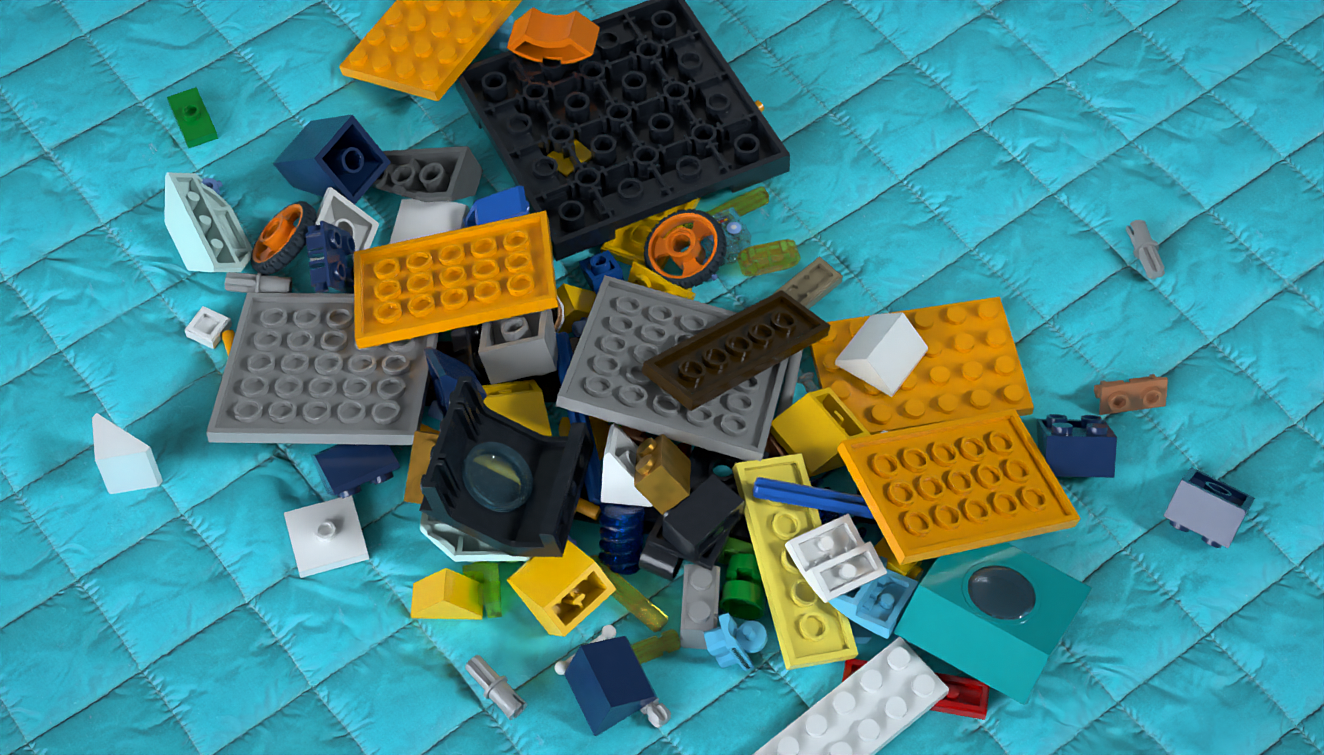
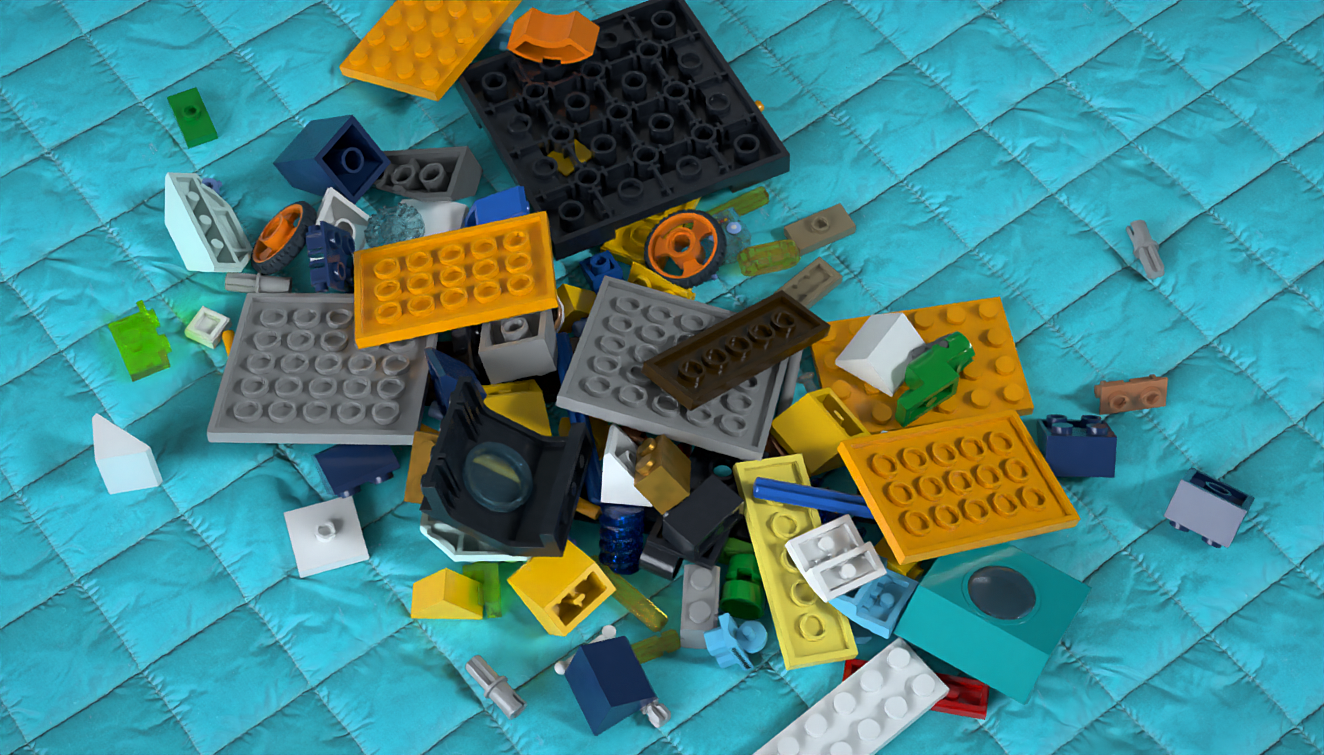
(139, 343): none -> clear neon green bracket
(396, 227): none -> clear light blue wheel
(820, 229): none -> dark tan plate
(933, 375): none -> green plate

